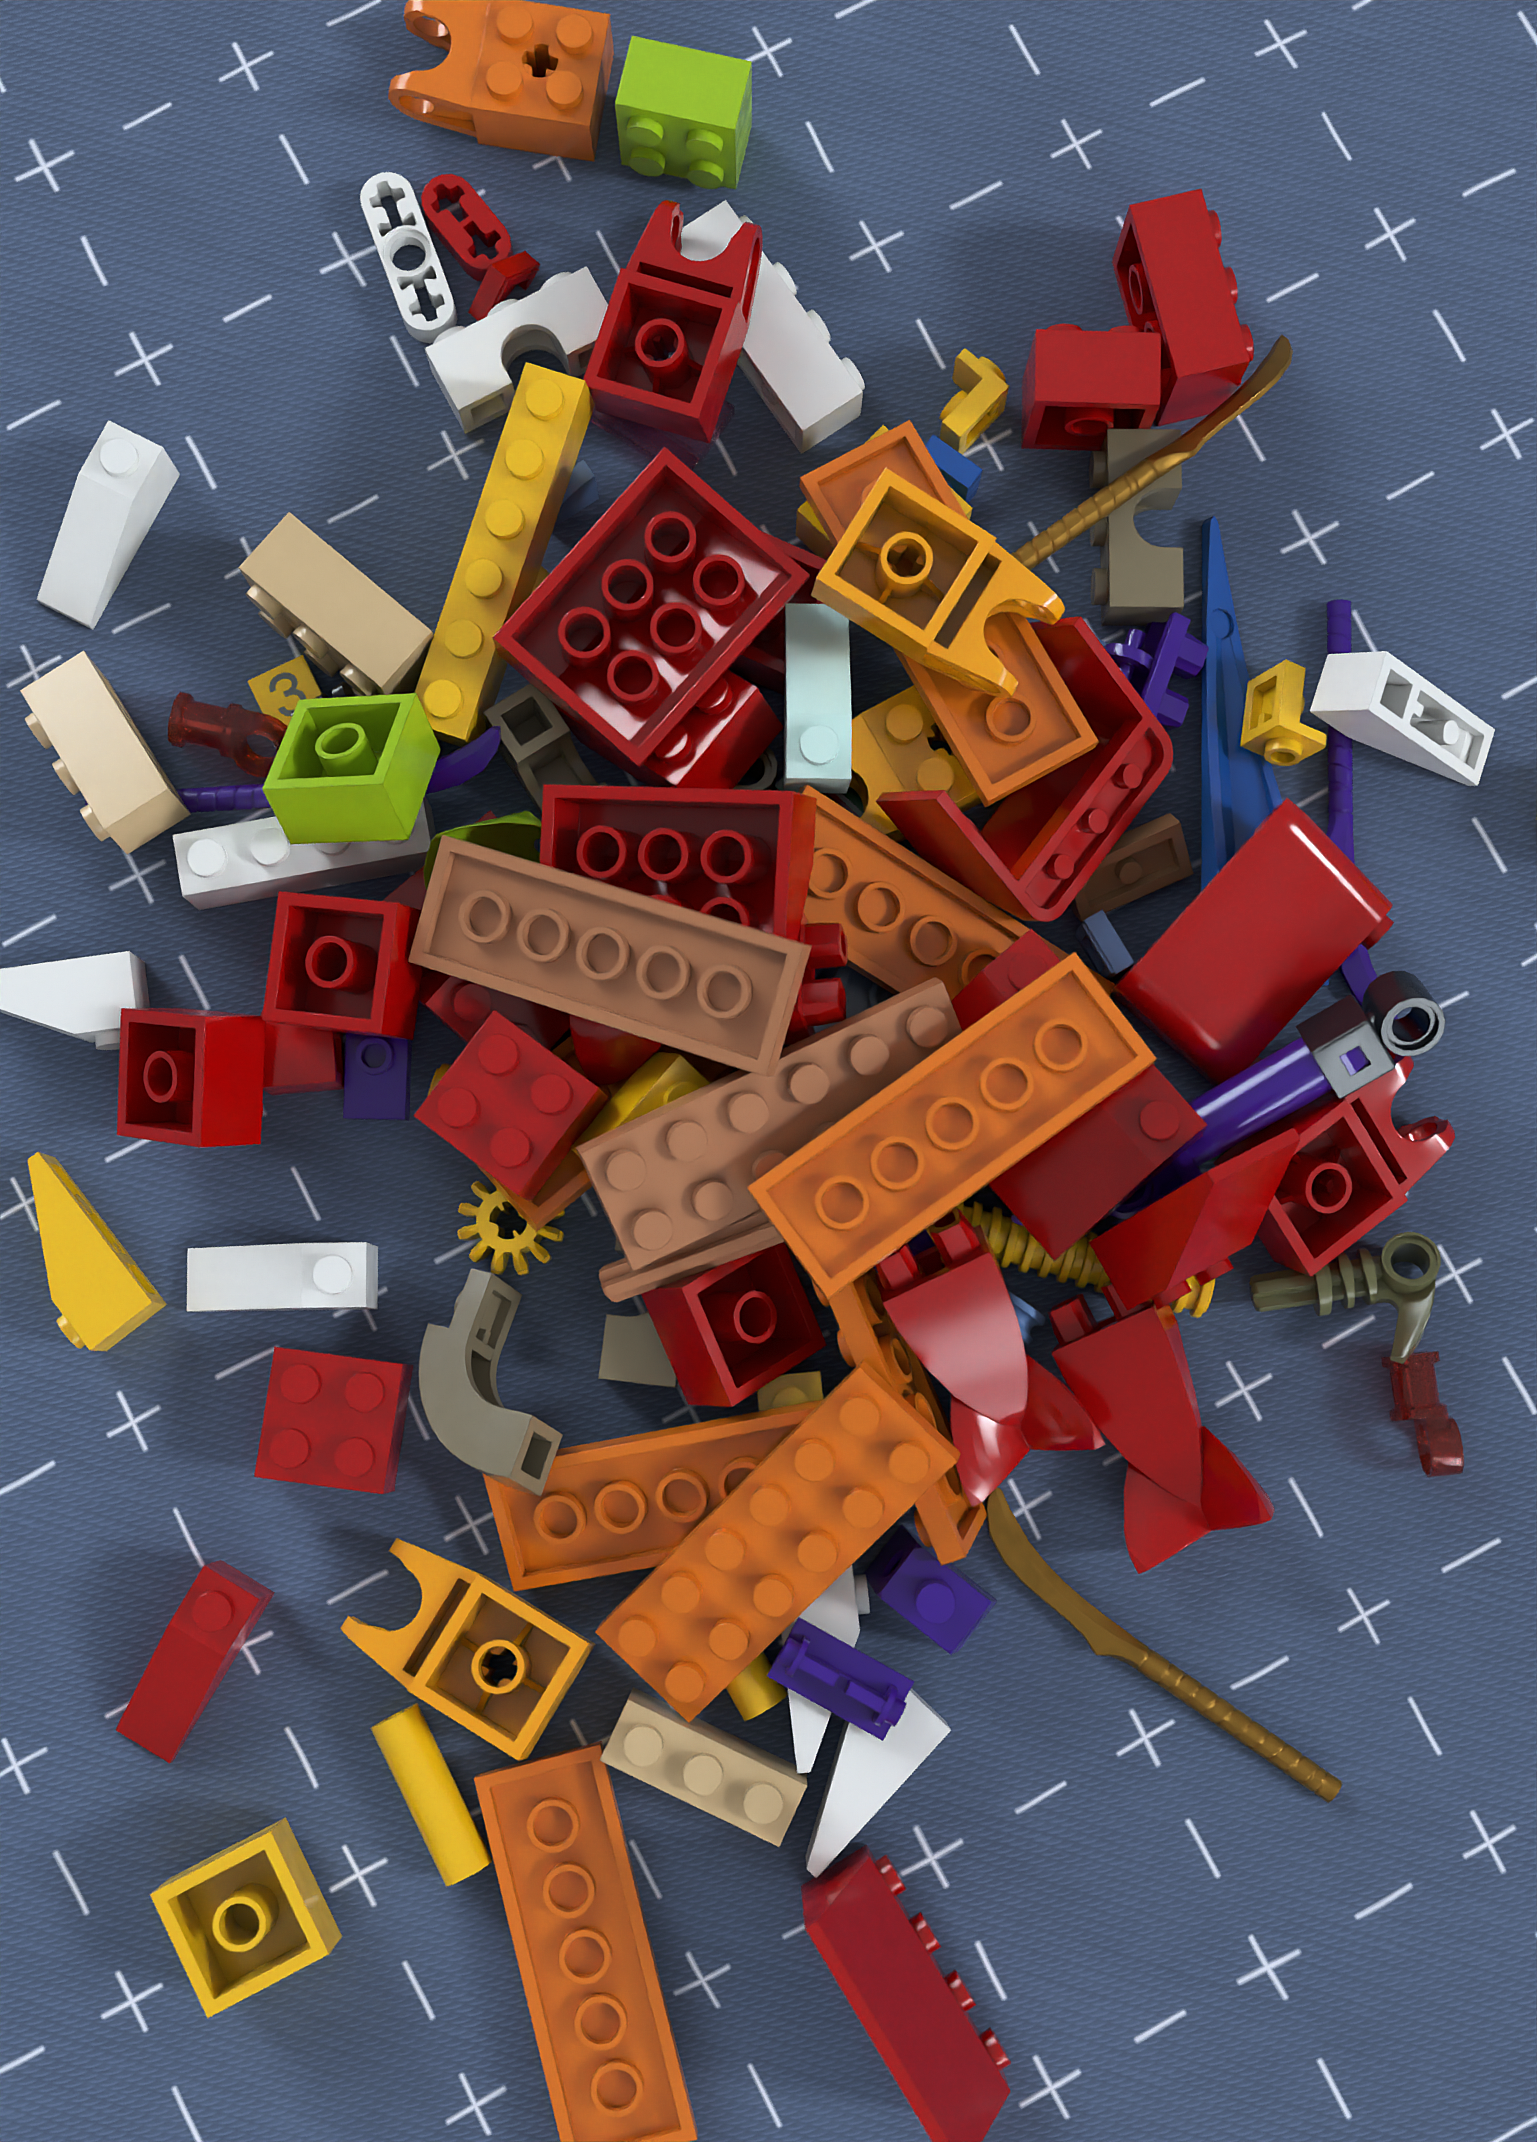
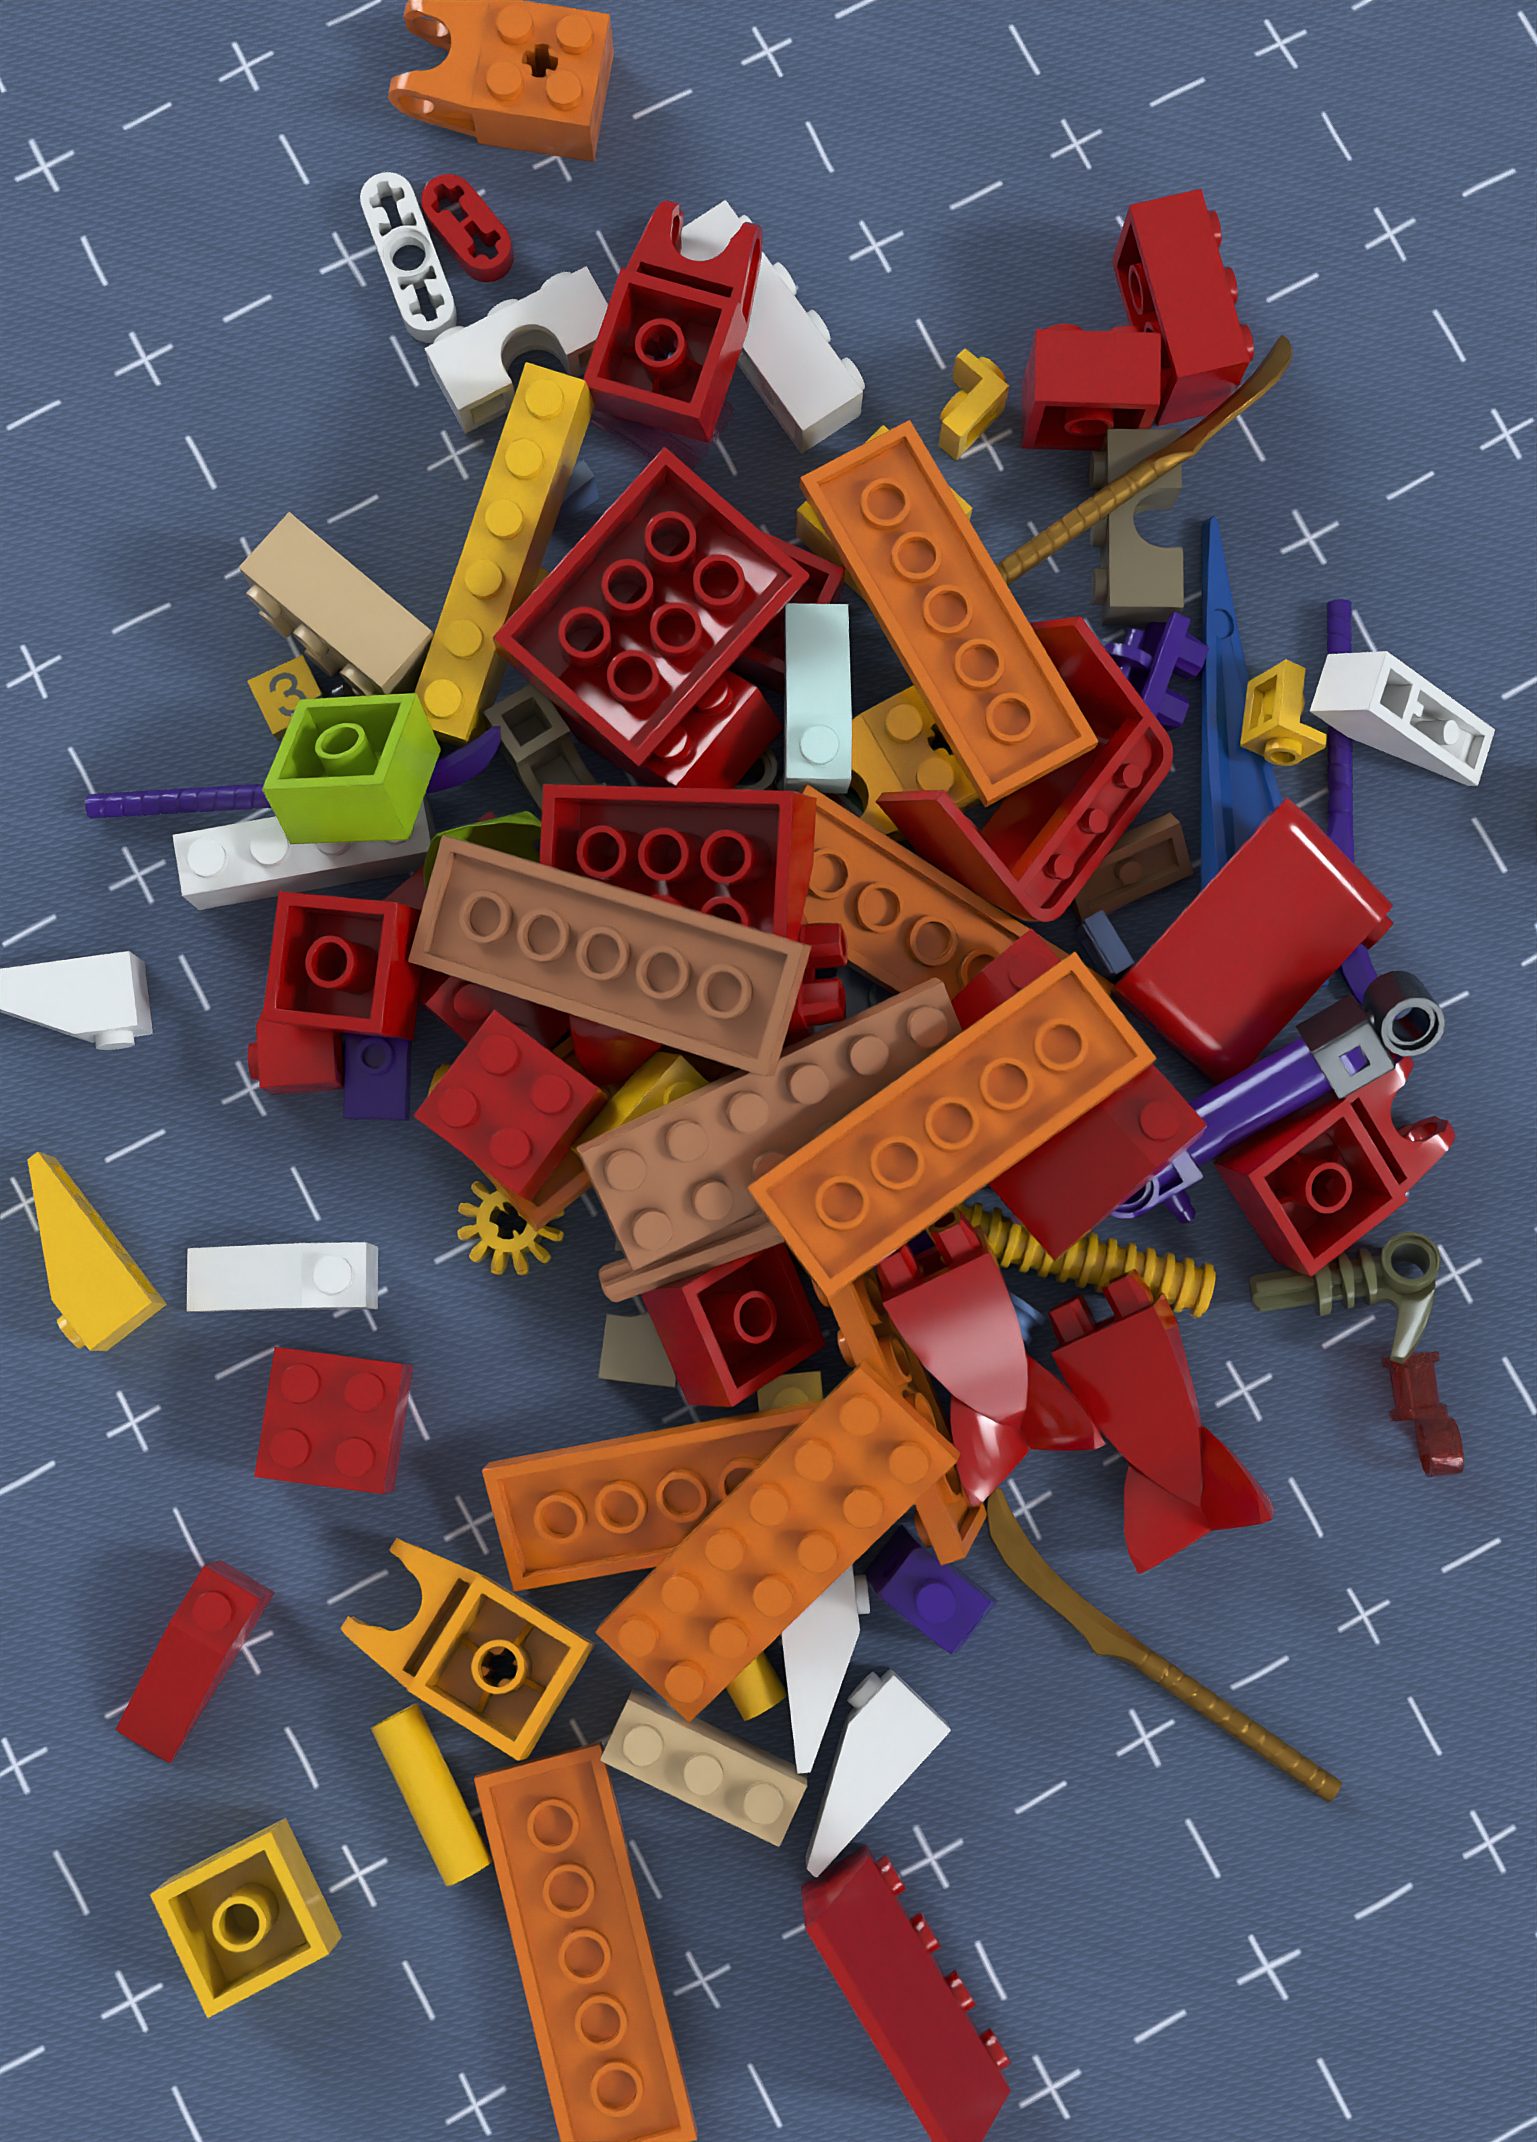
(102, 754): tan brick -> none
(106, 522): white slope -> none
(191, 1076): red brick -> none
(224, 730): clear red connector -> none
(463, 1396): dark tan arch -> none
(501, 280): red tile -> none
(684, 113): lime brick -> none
(841, 1679): dark purple hinge -> none
(954, 589): light orange brick -> none
(956, 469): blue plate -> none
(1194, 1227): red slope -> none

